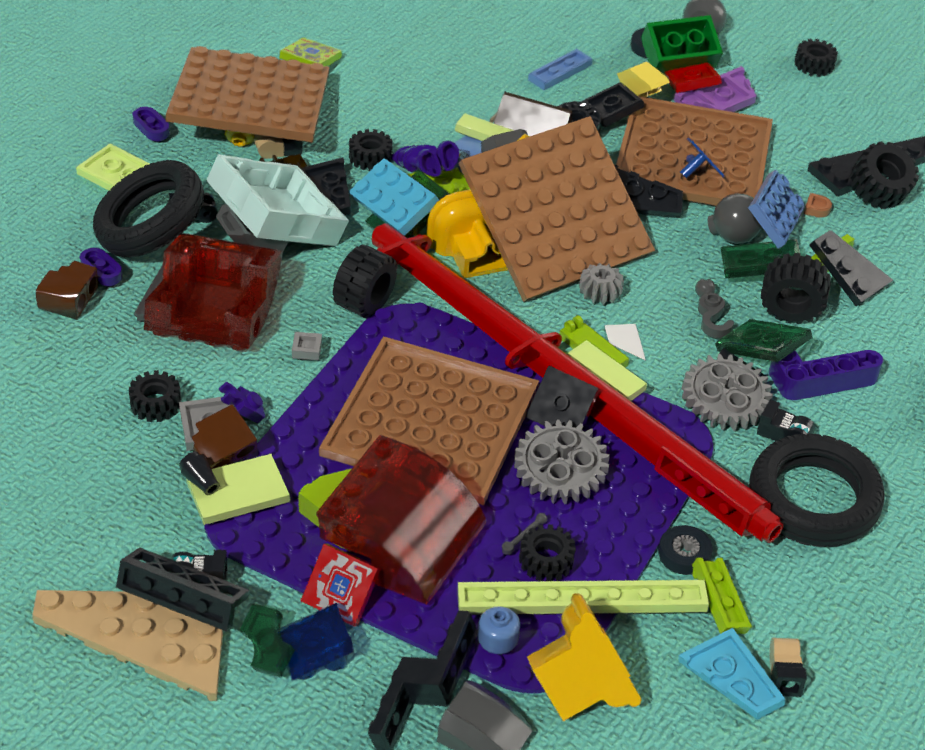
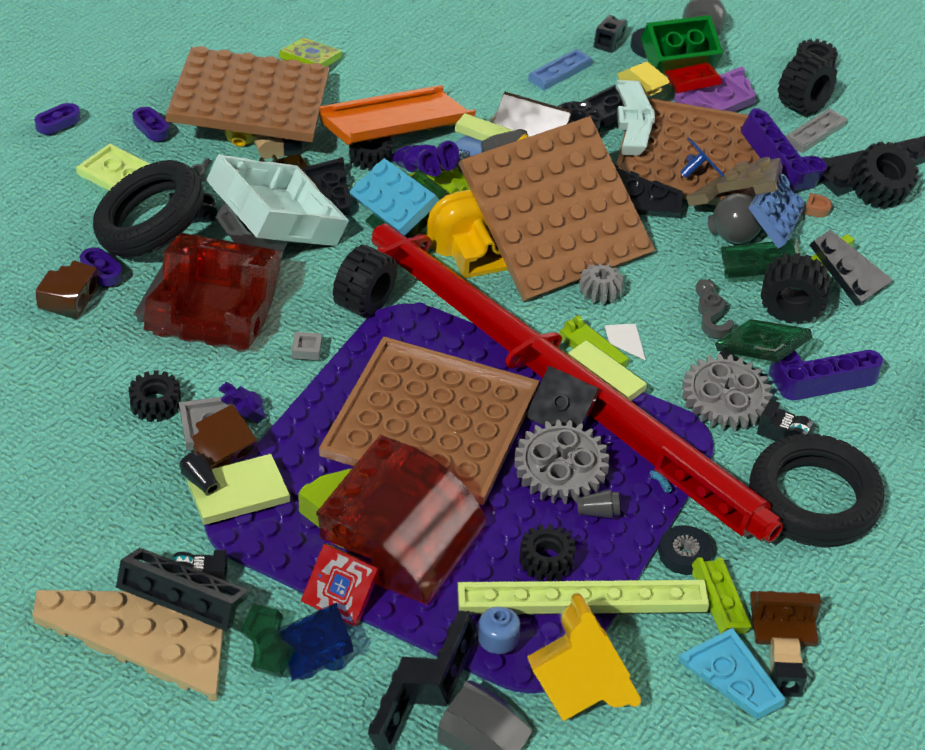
(57, 118): none -> dark purple plate
(200, 169): none -> dark grey hand
(392, 114): none -> orange ladder
(508, 547): dark grey hinge -> none
(599, 504): none -> dark grey cone
(609, 33): none -> black leg
(635, 116): none -> light aqua plate
(657, 476): none -> medium azure leg
(761, 175): none -> dark tan wing
(770, 142): none -> dark purple beam
(785, 616): none -> reddish brown bracket
(807, 83): none -> black tyre
(816, 130): none -> light grey tile

